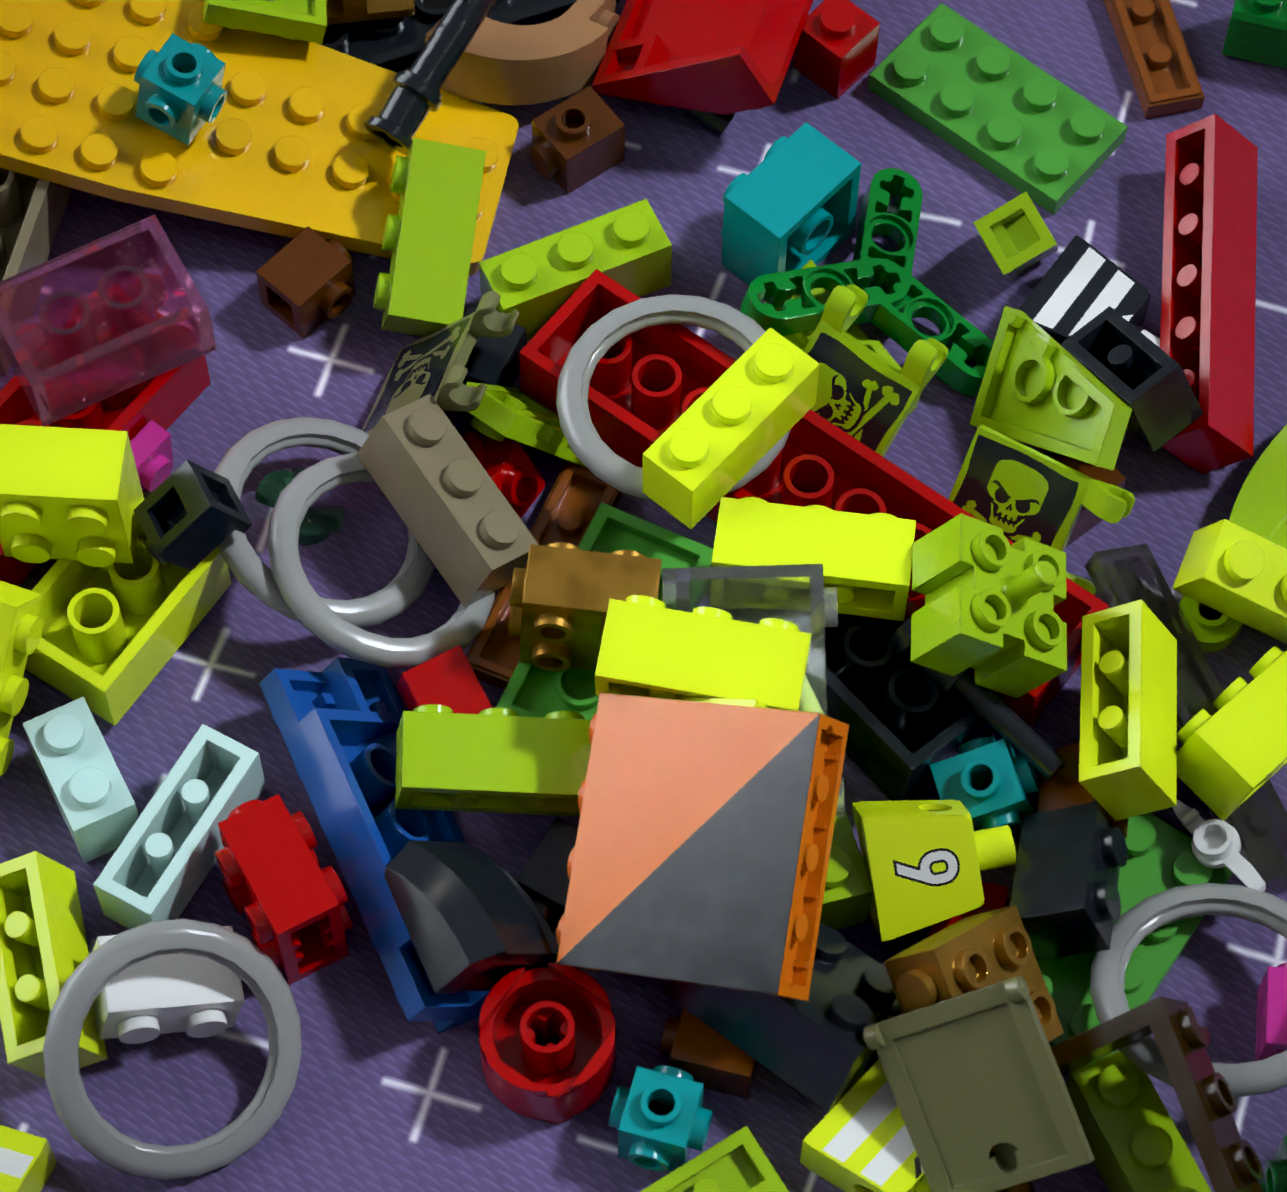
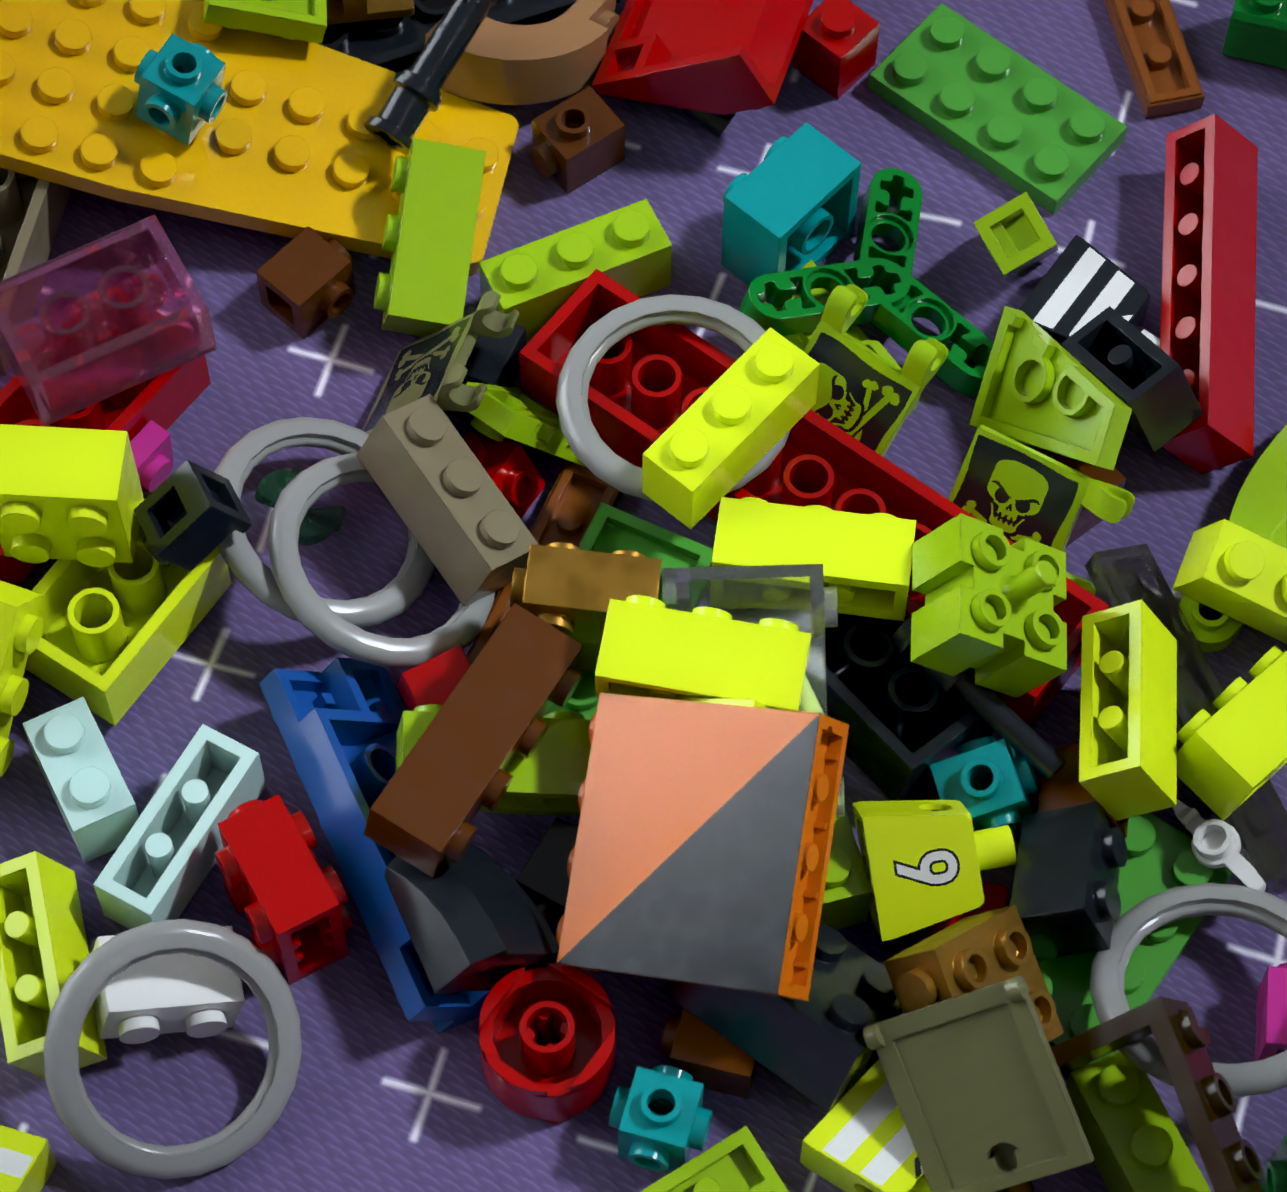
(474, 740): none -> reddish brown brick

